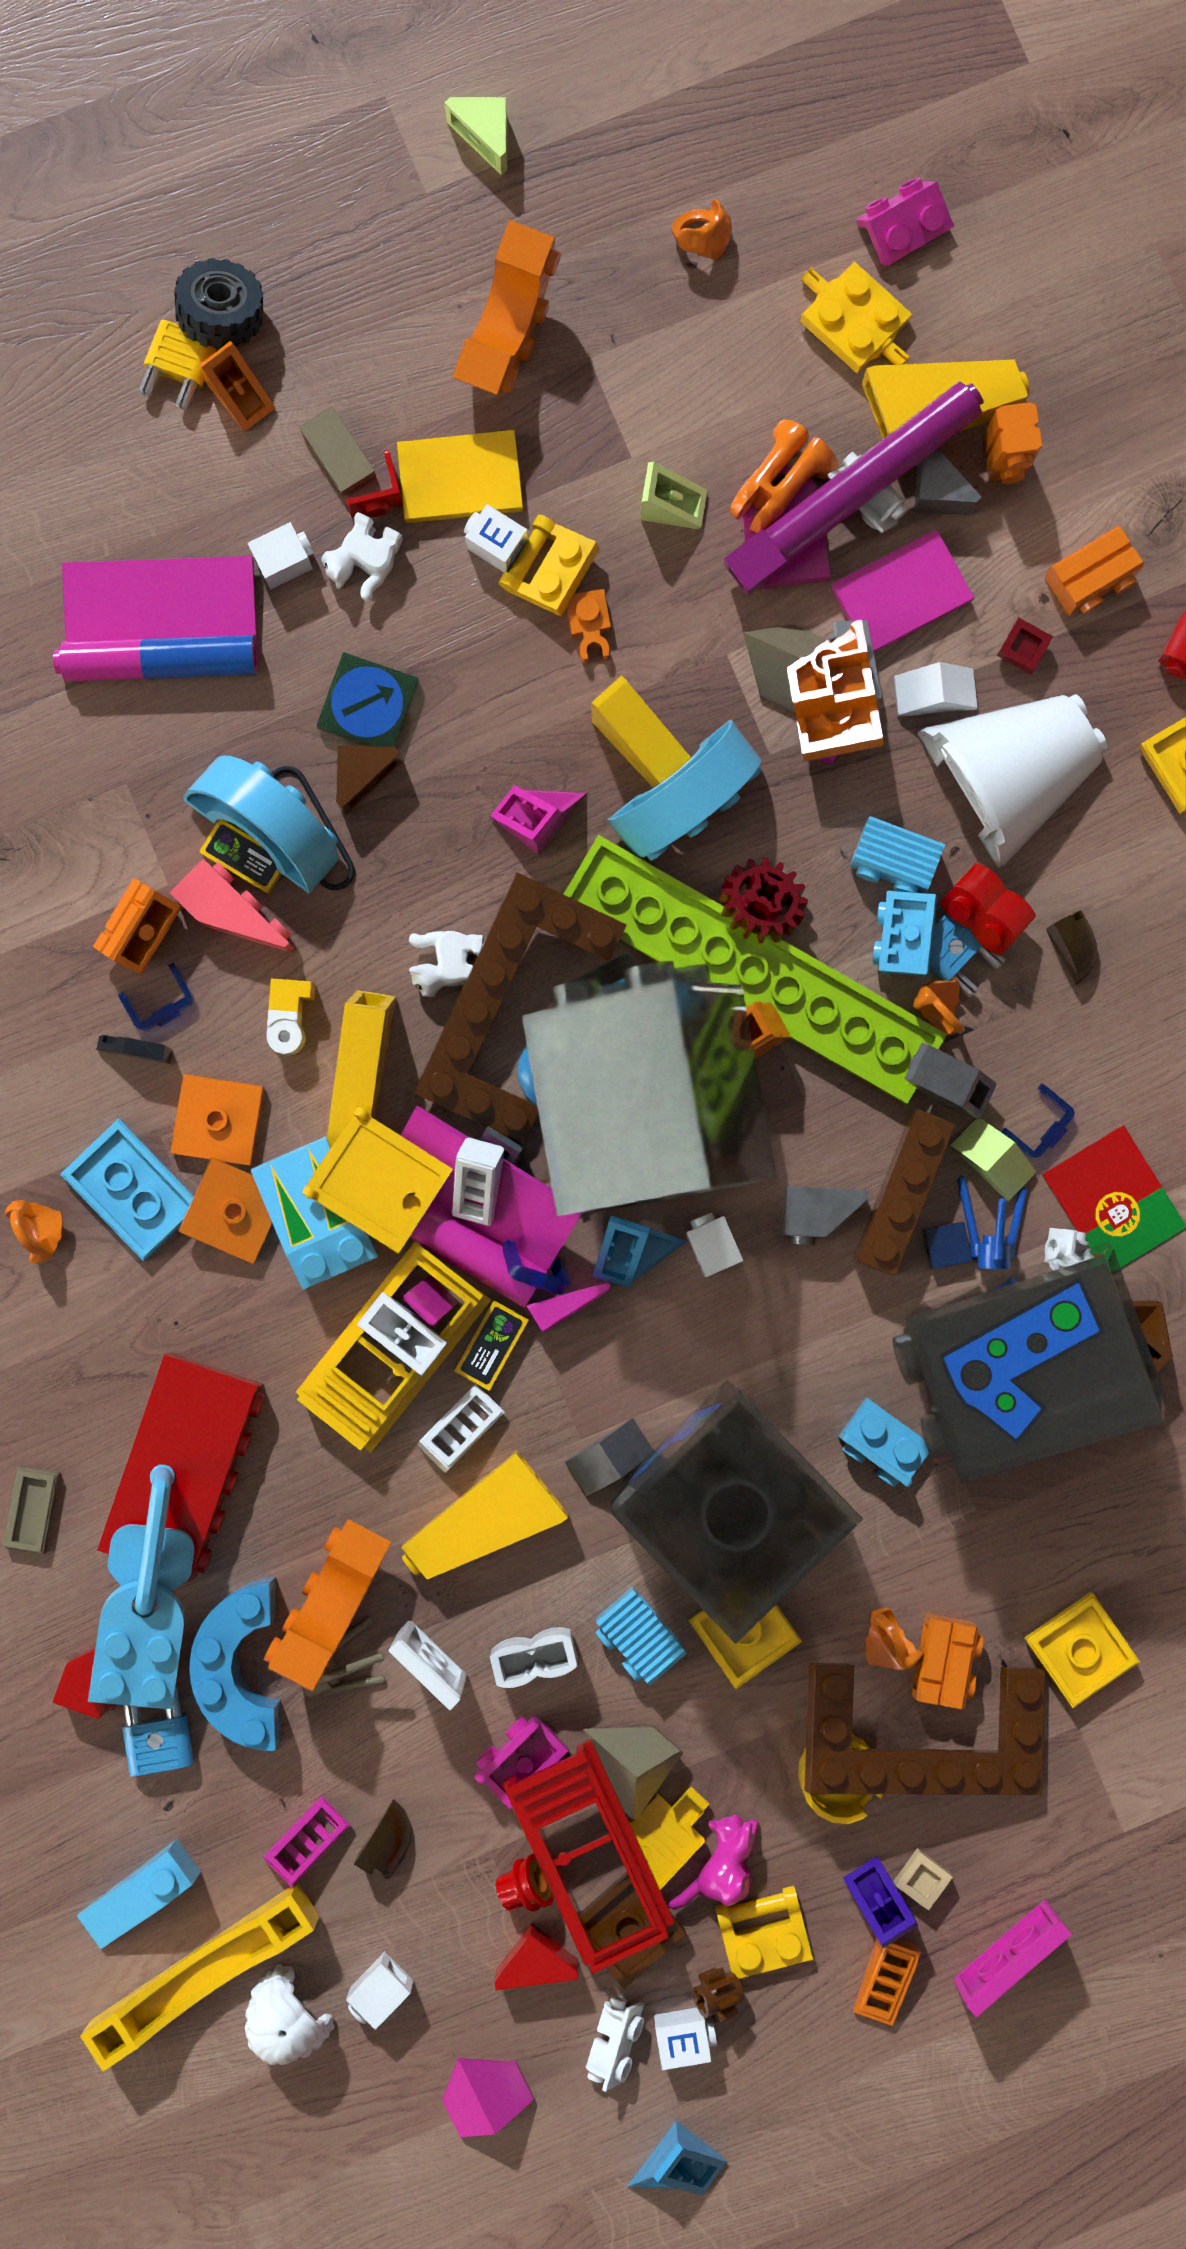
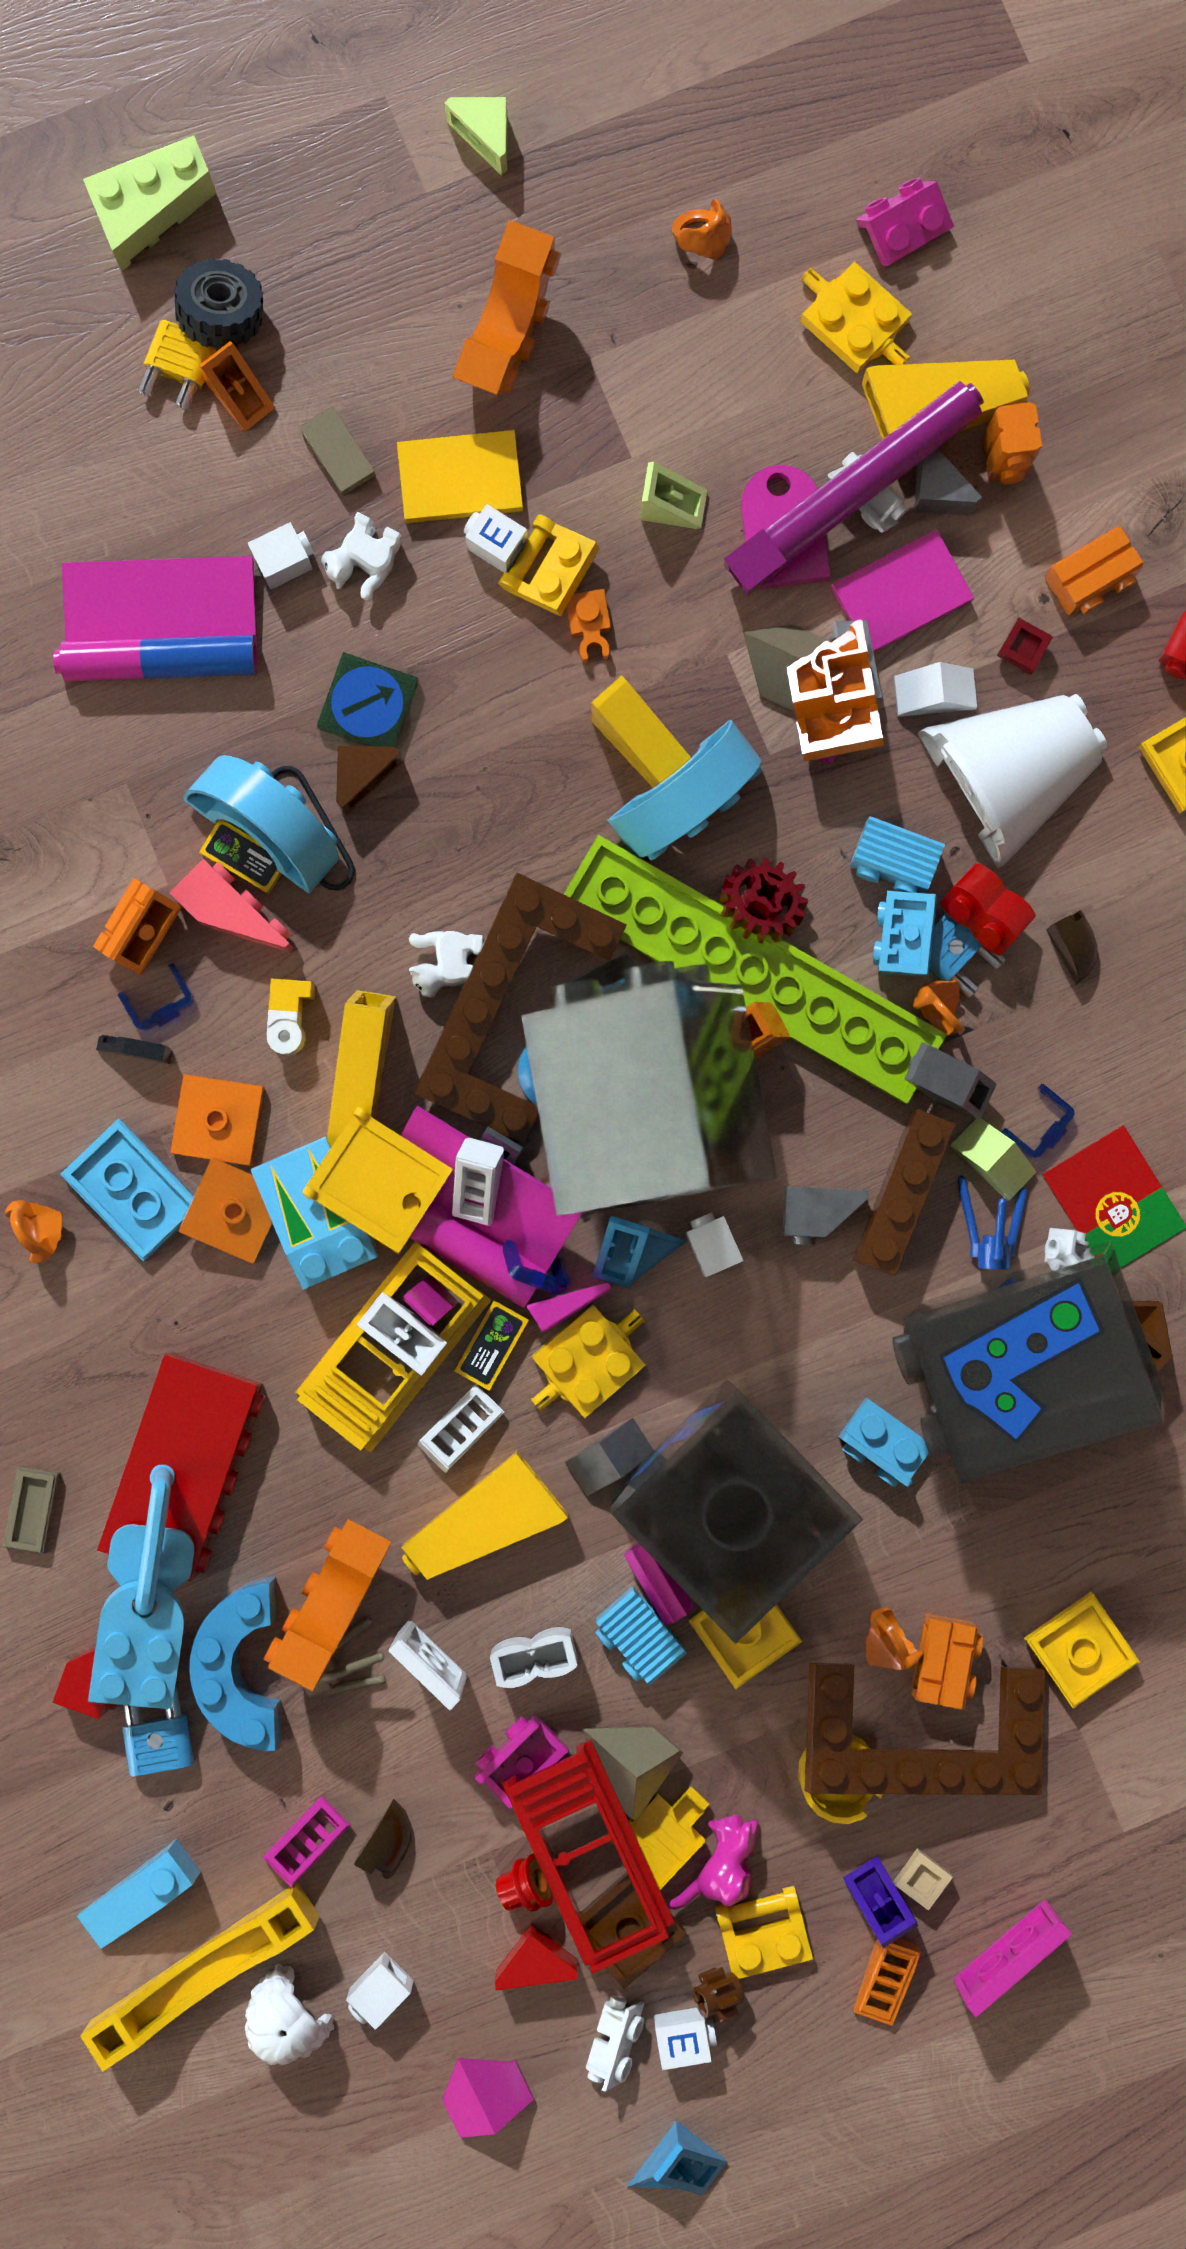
(149, 196): none -> yellowish green wedge
(379, 502): red bracket -> none
(535, 814): dark pink slope -> none
(588, 1360): none -> yellow plate
(662, 1590): none -> dark pink axle
(771, 500): orange piece -> none
(947, 1245): dark blue tile -> none

